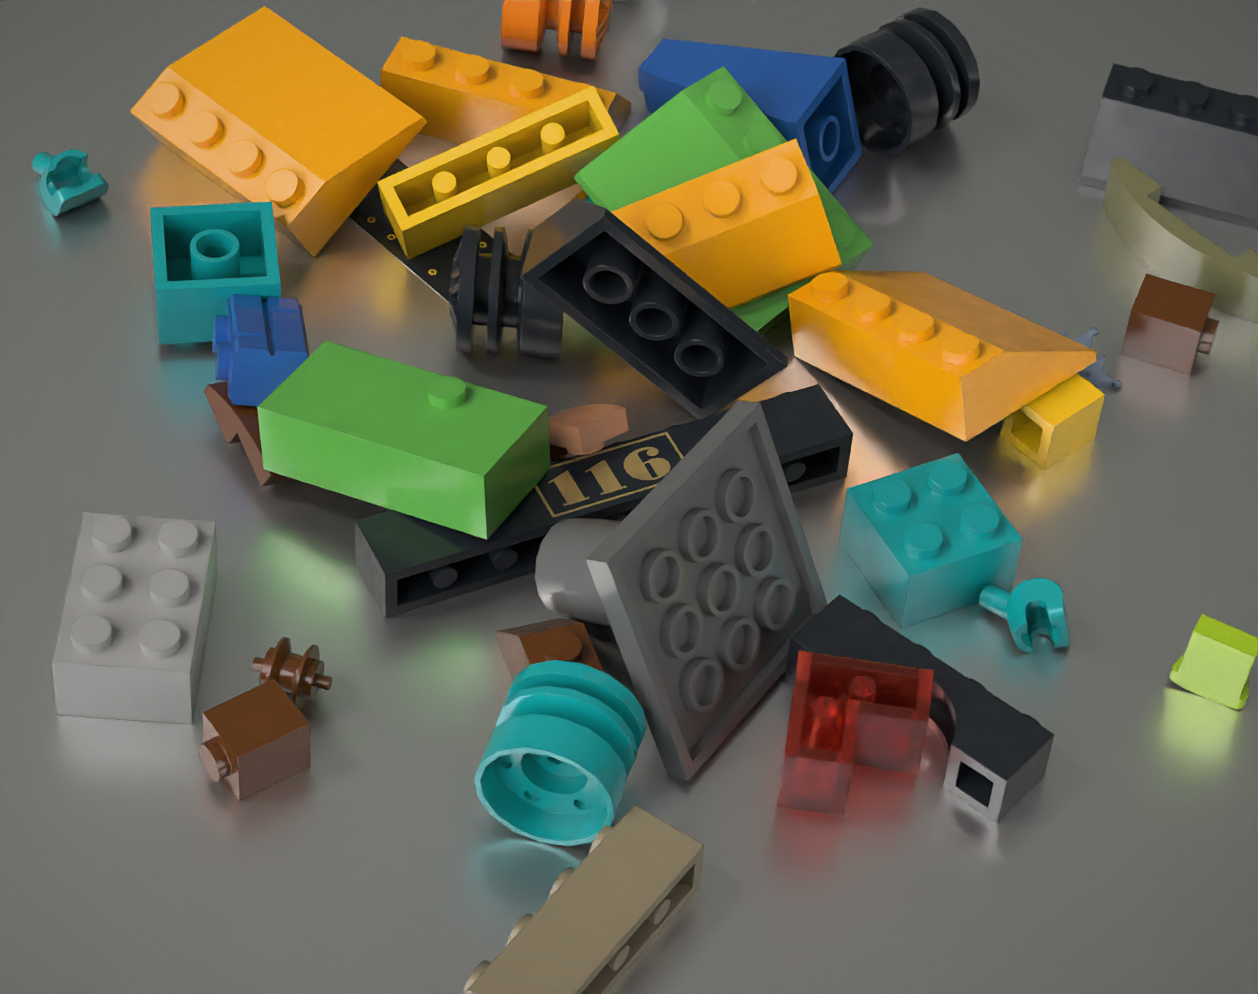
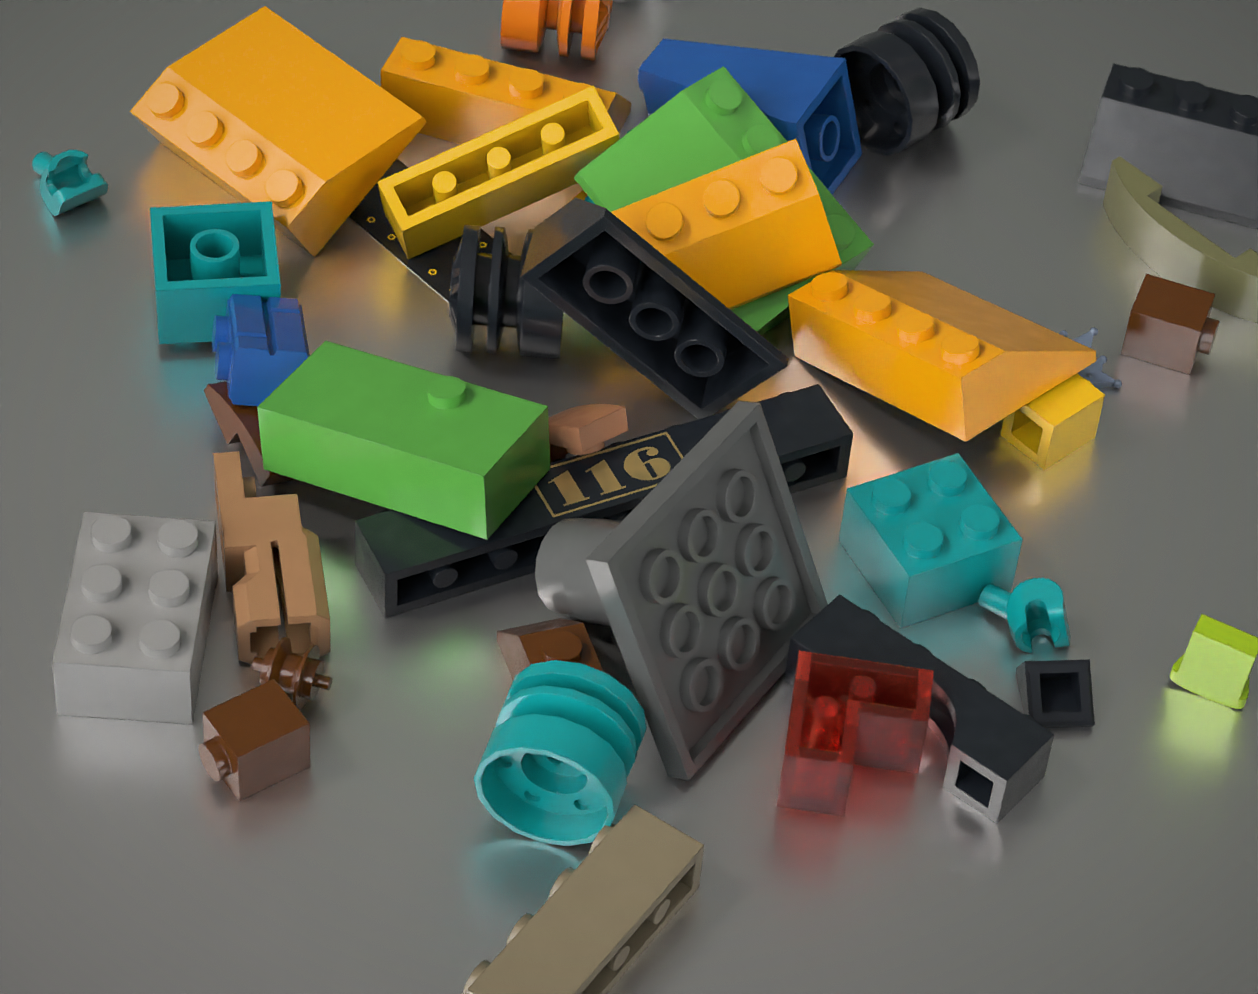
(265, 548): none -> medium nougat plate
(1057, 692): none -> black slope

